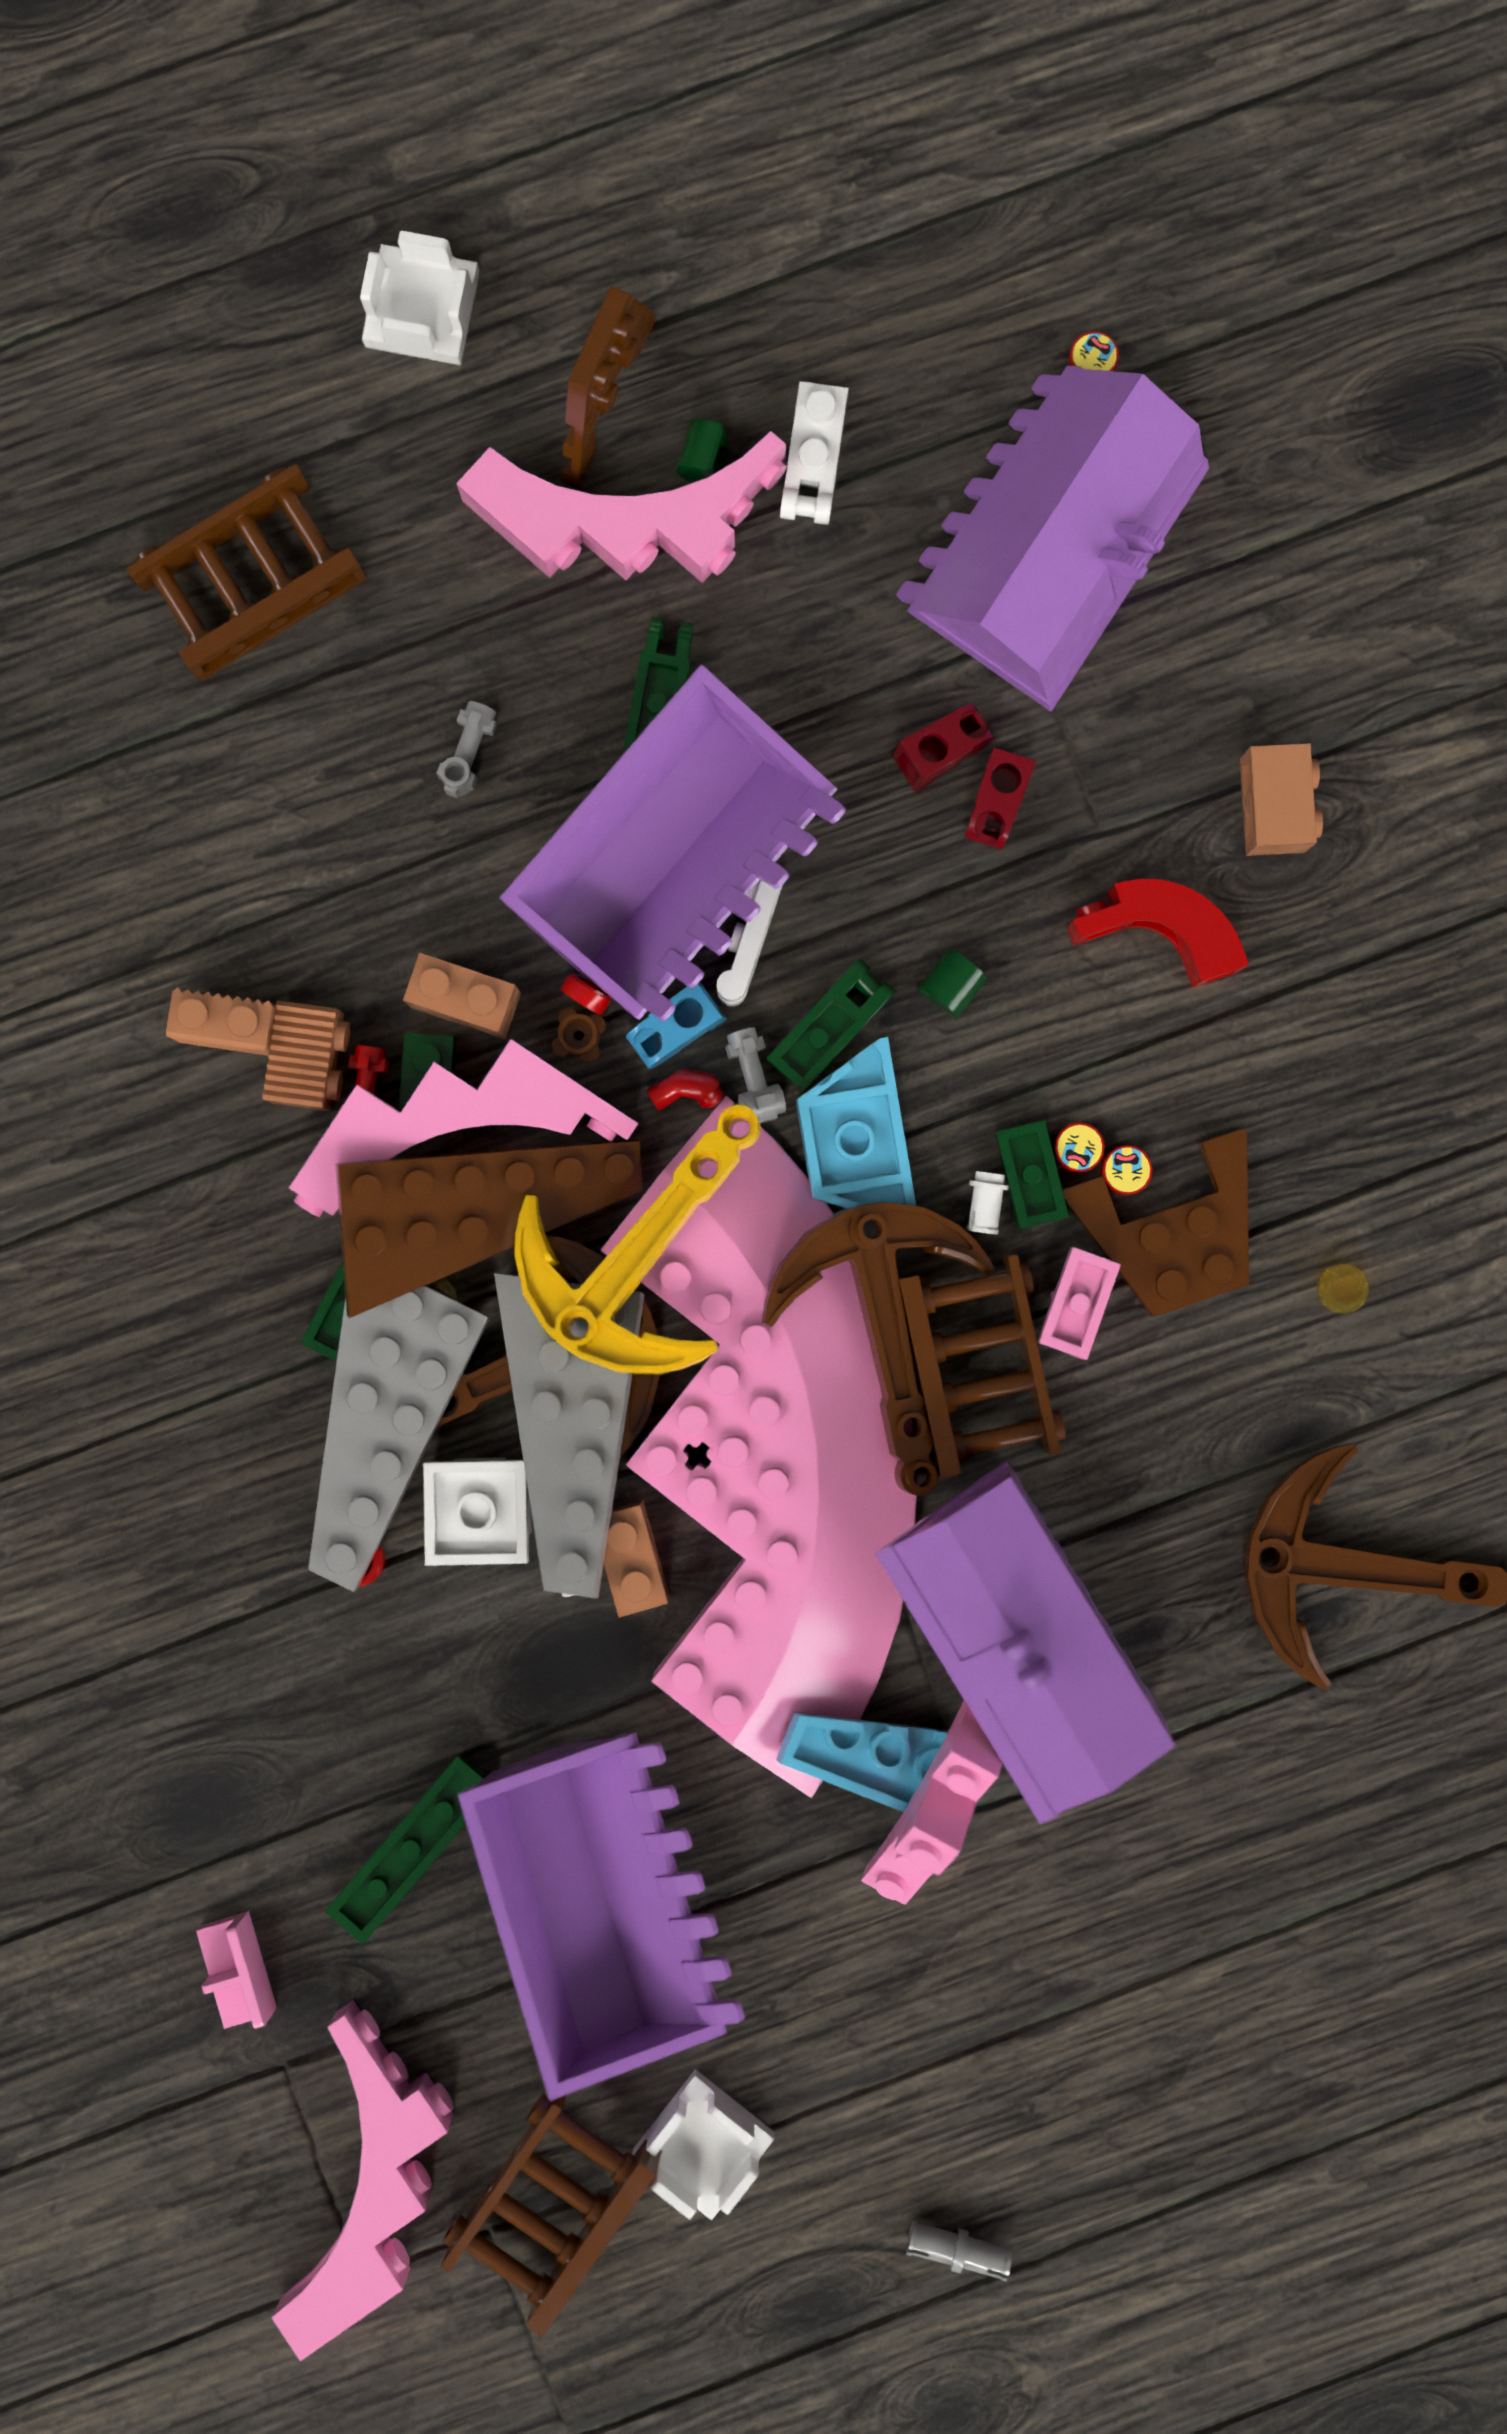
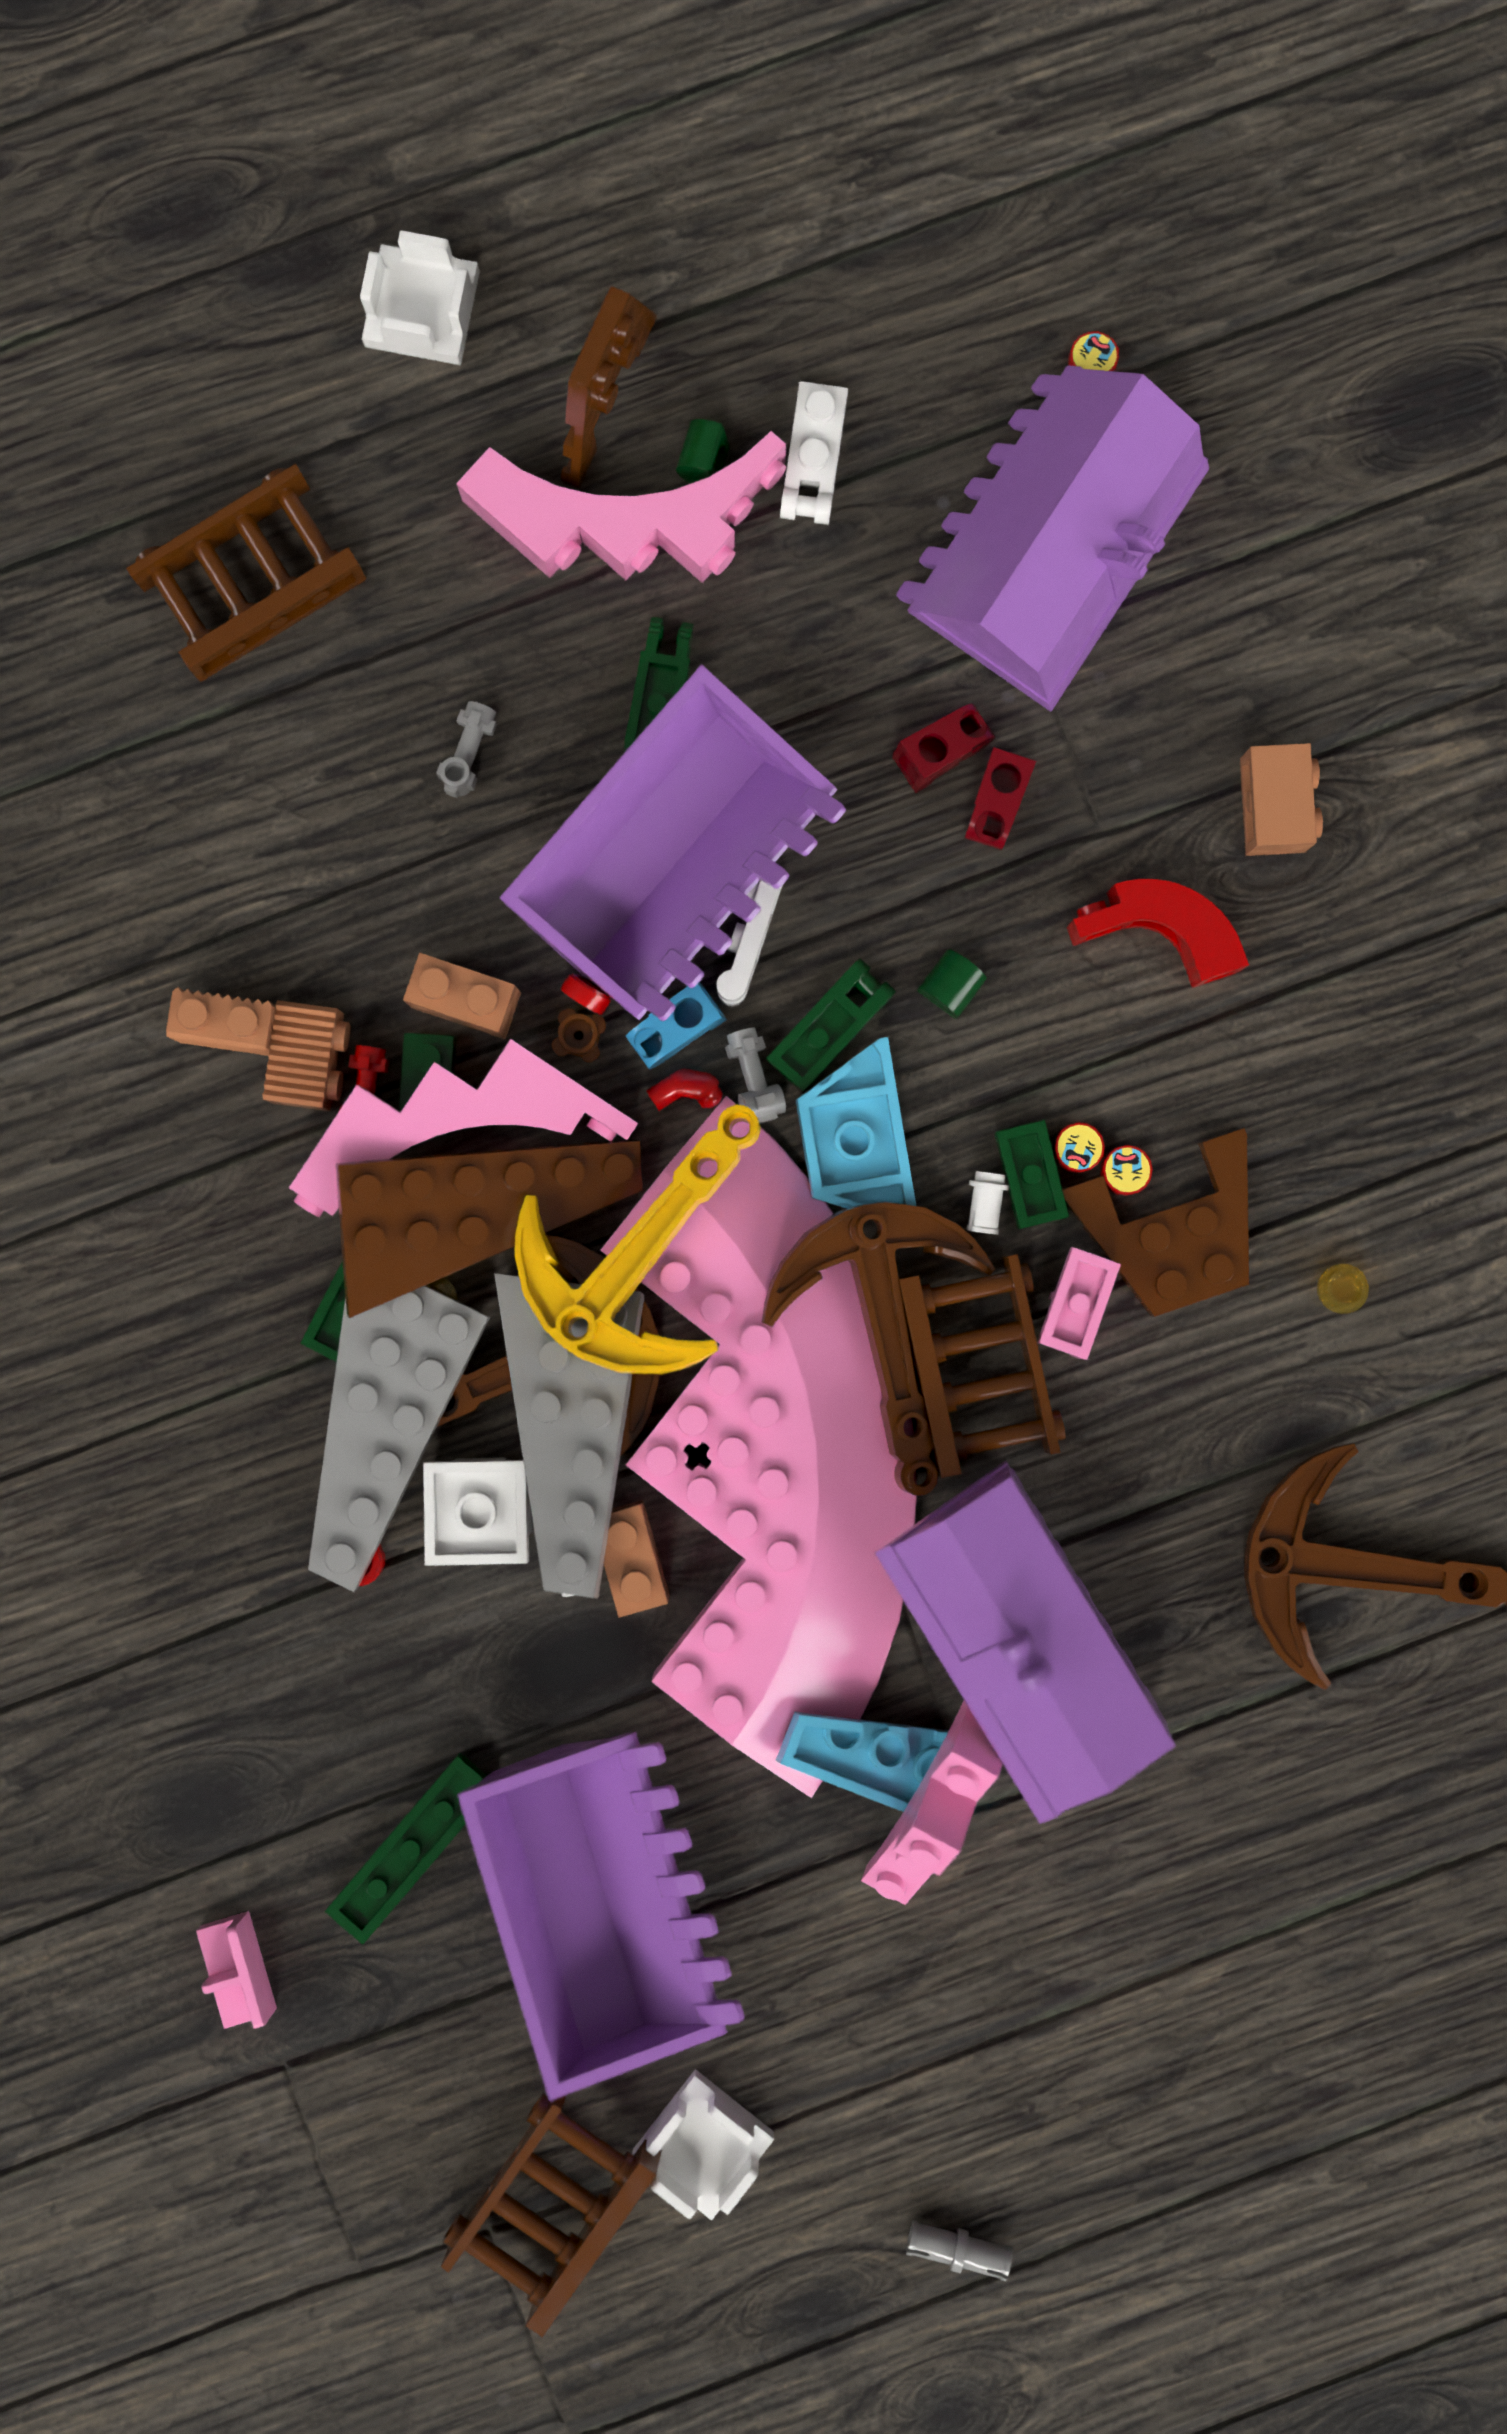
(396, 2124): bright pink arch -> none

